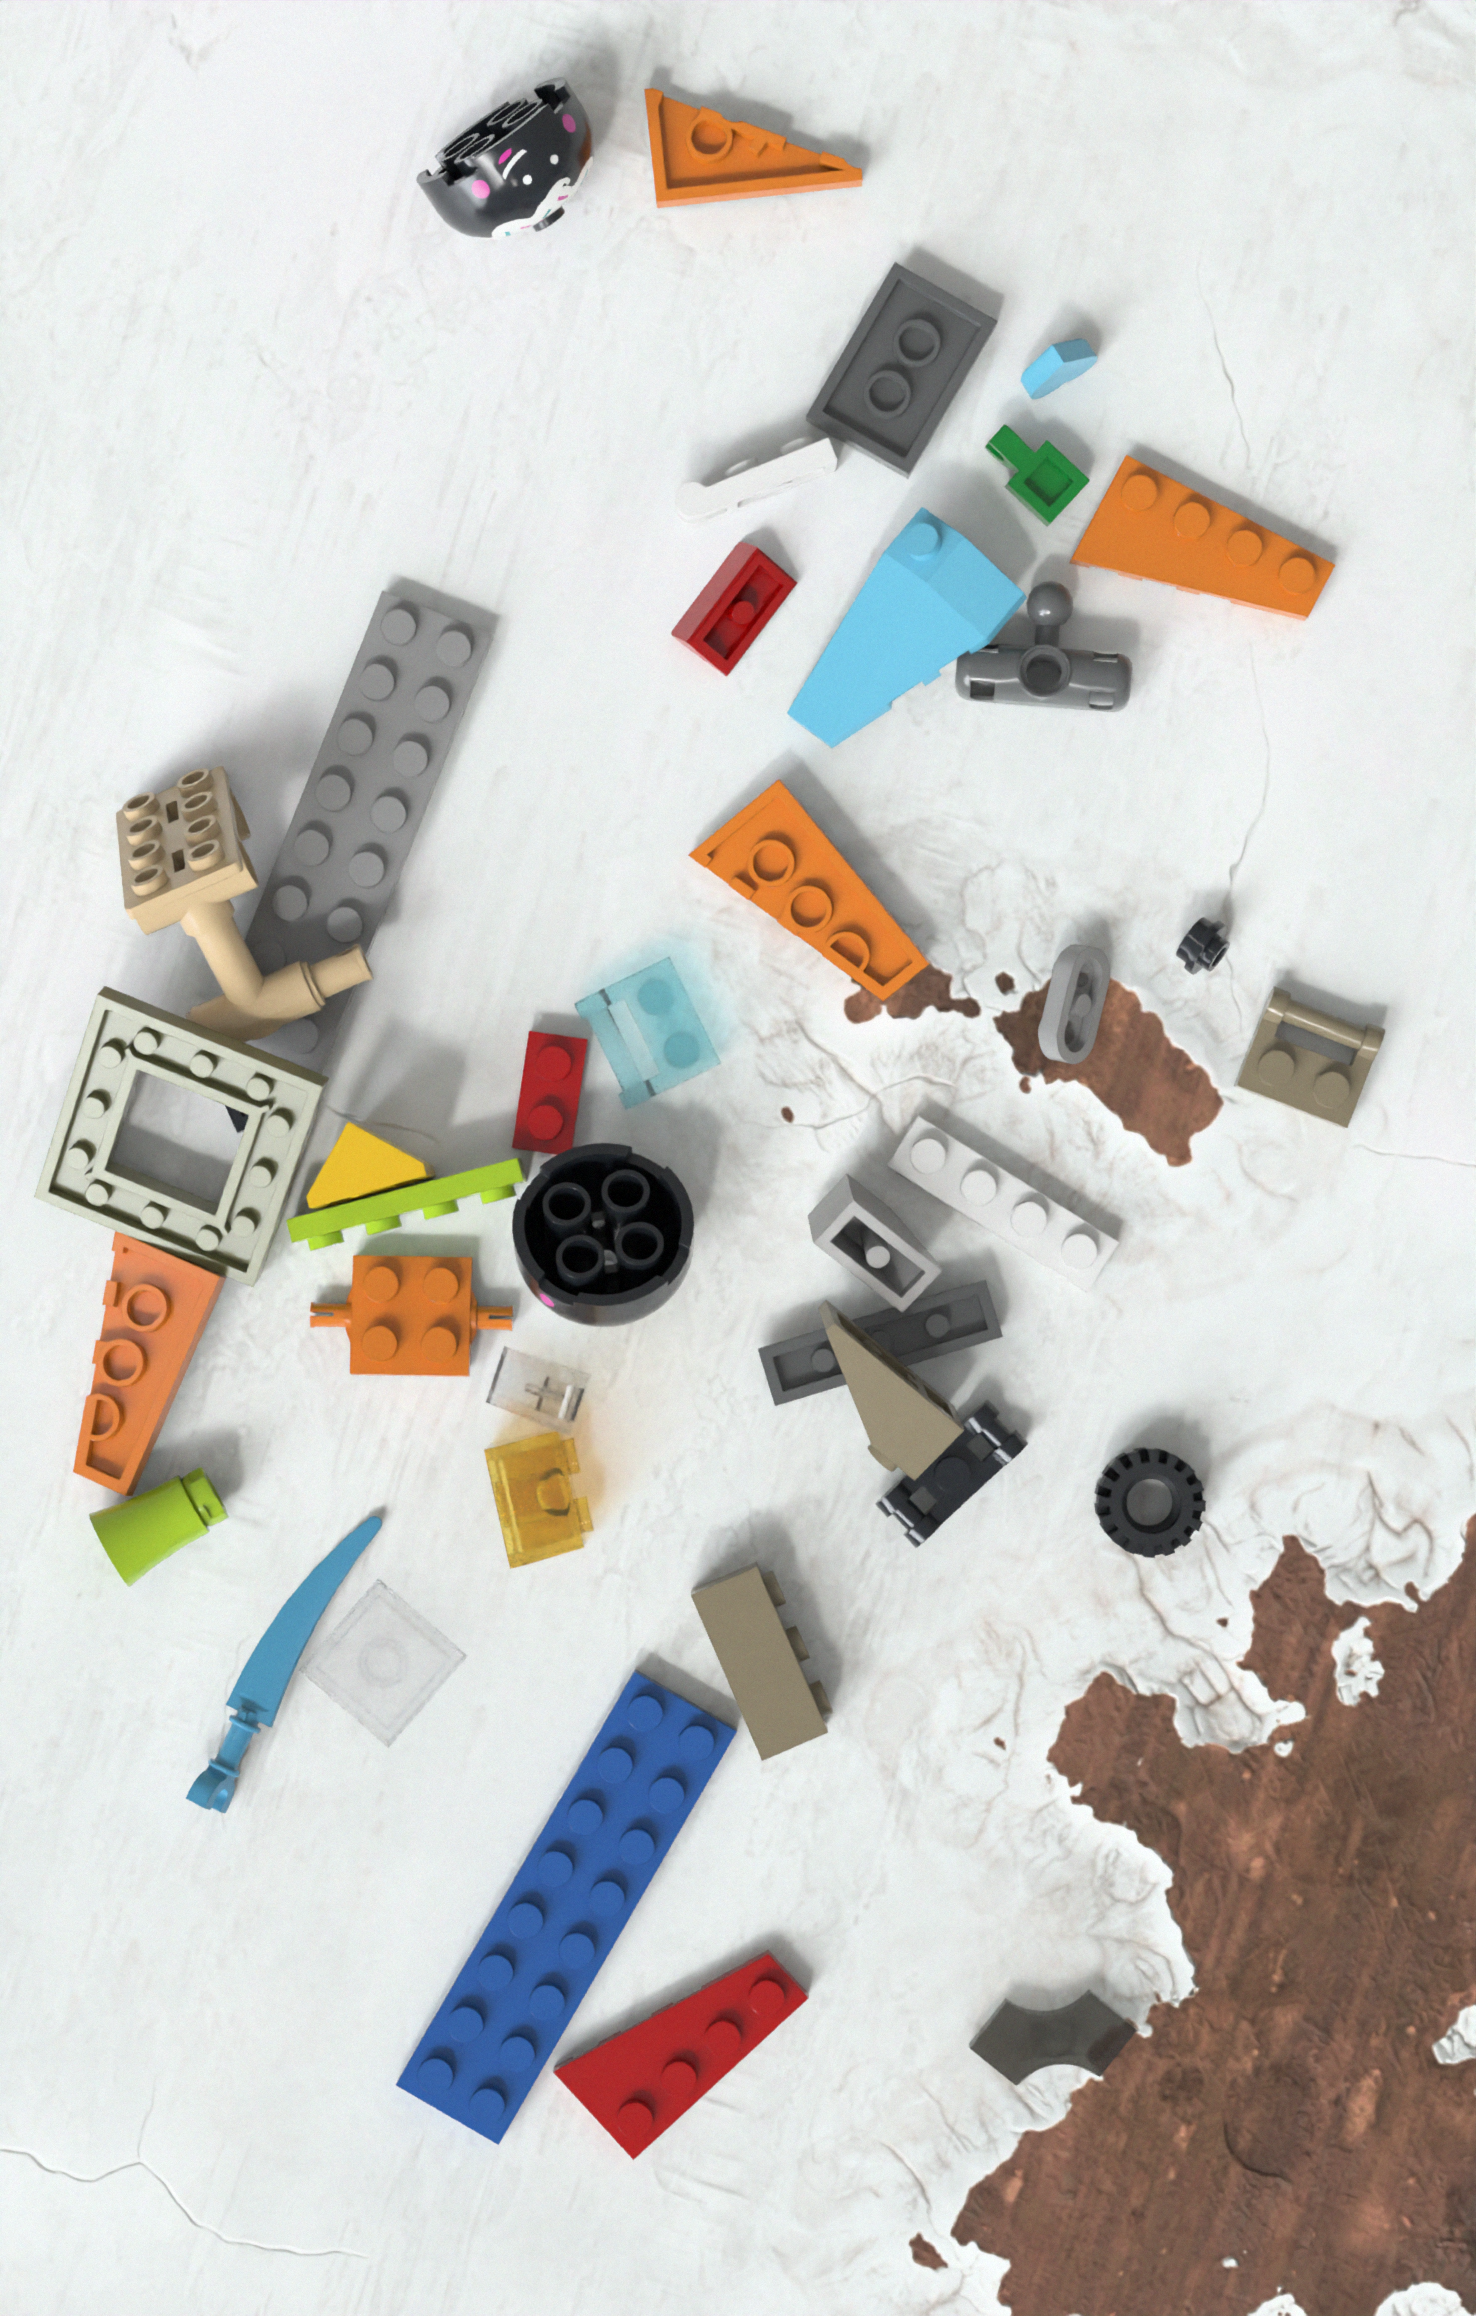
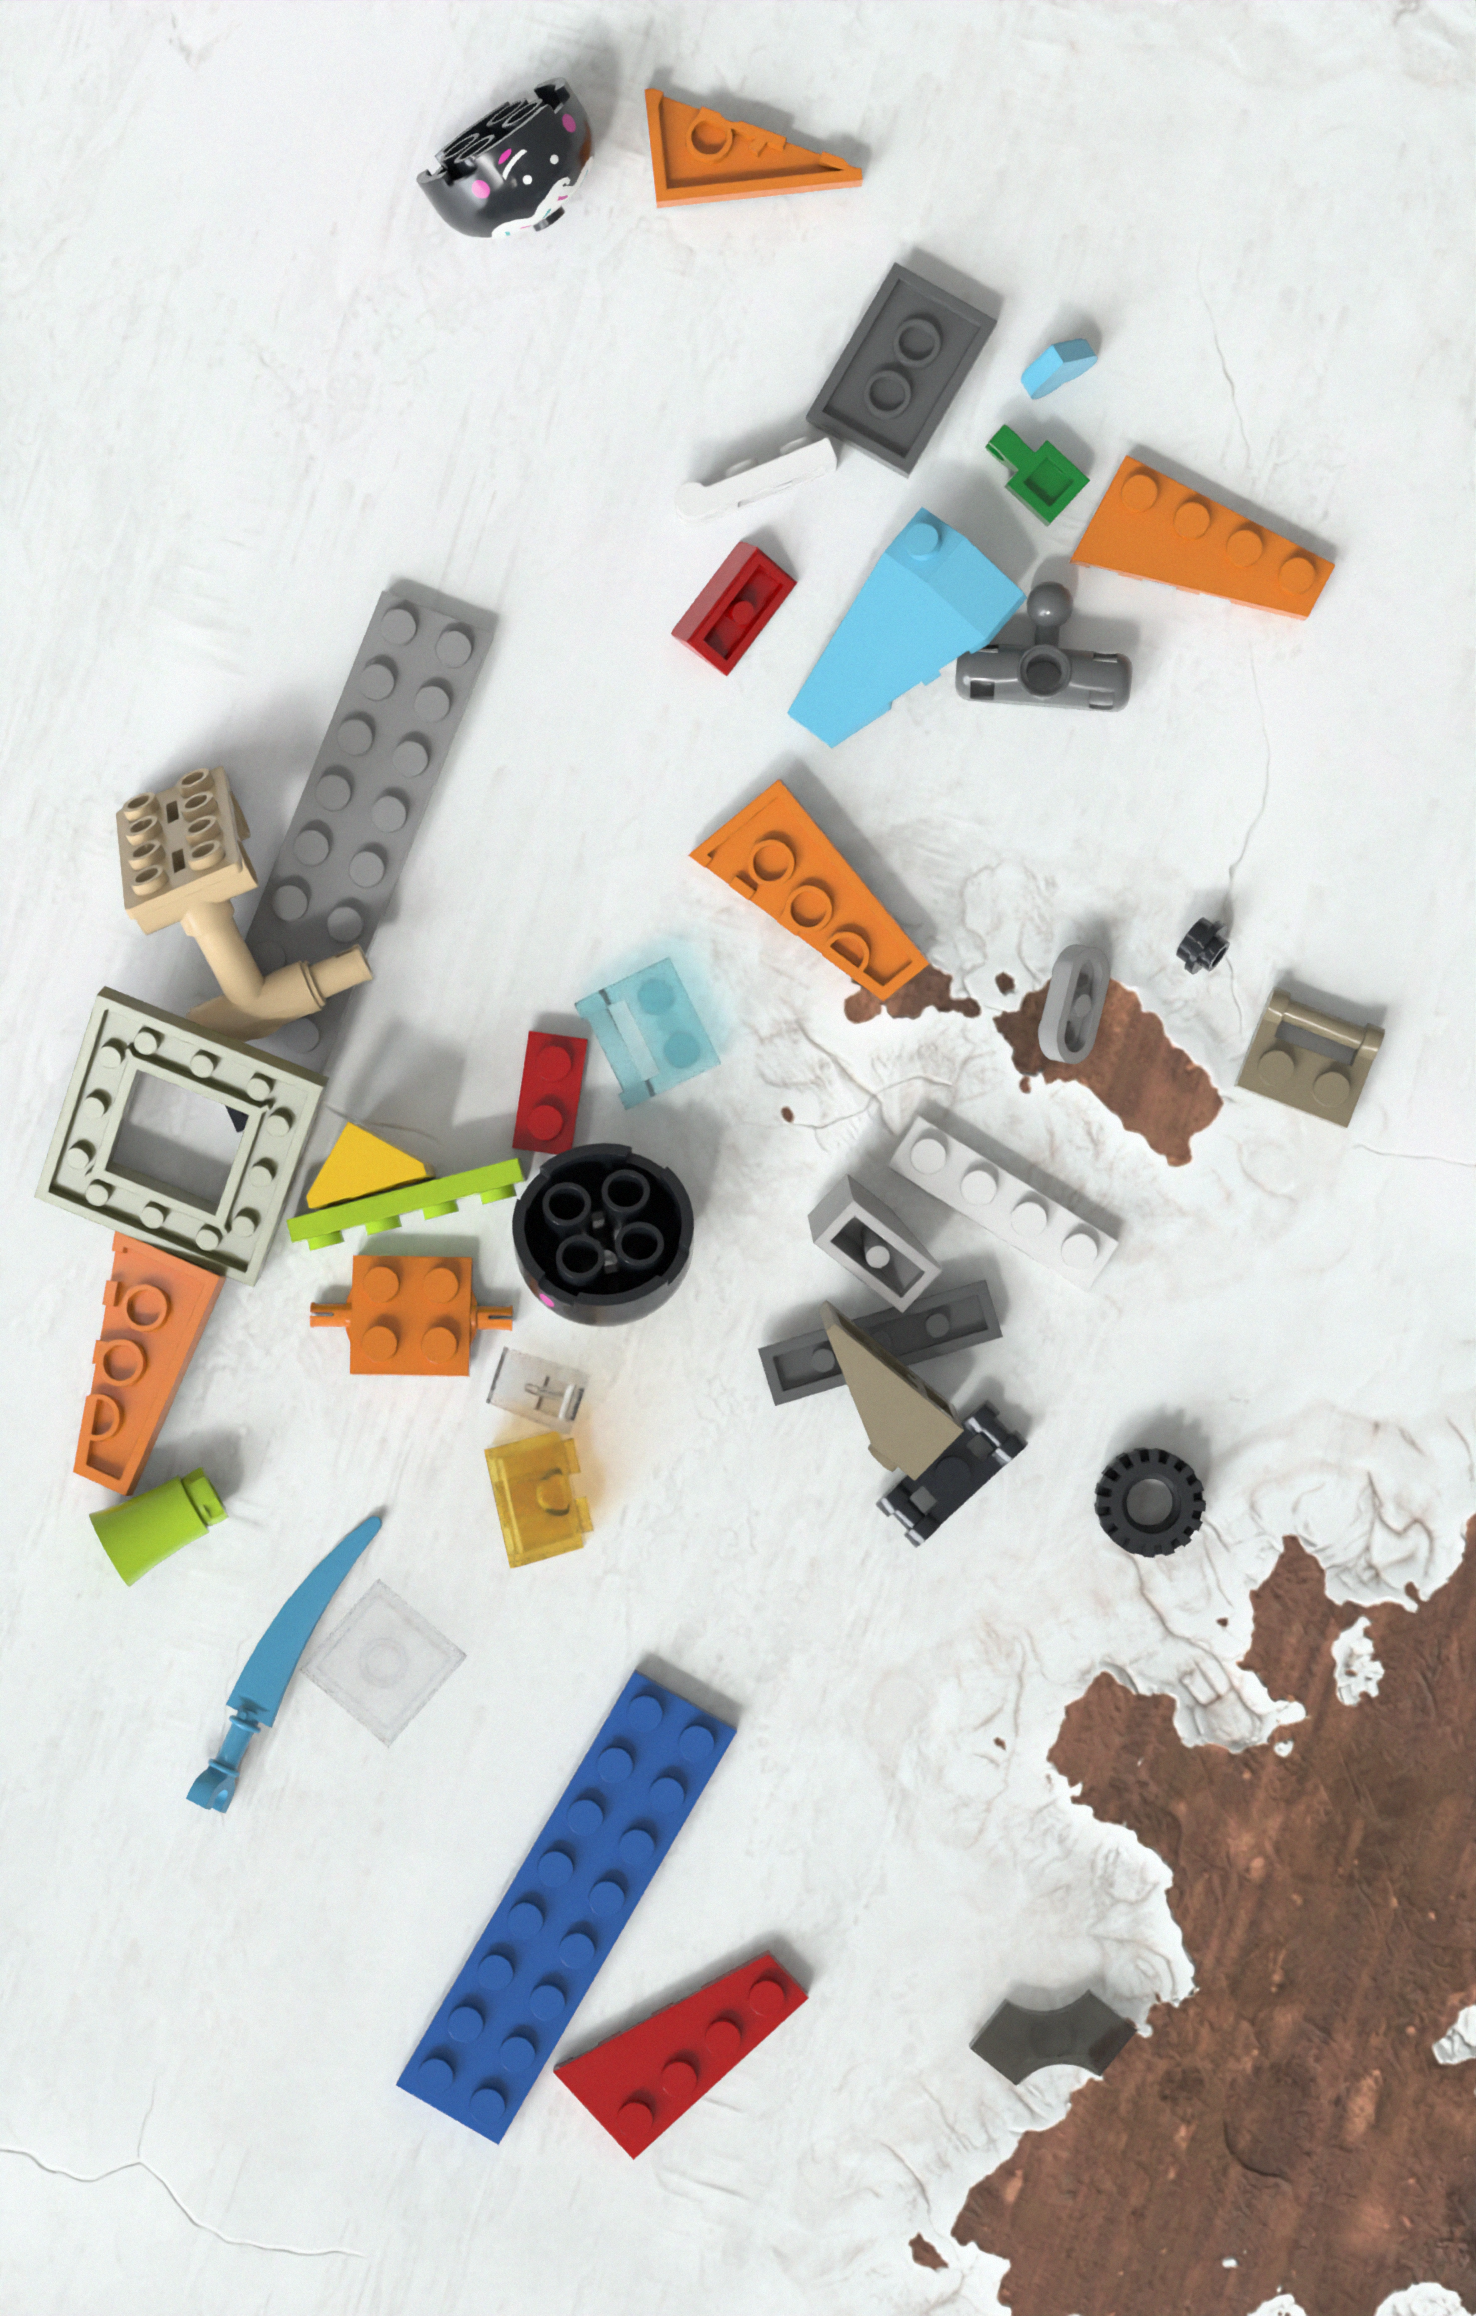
(762, 1659): dark tan brick -> none

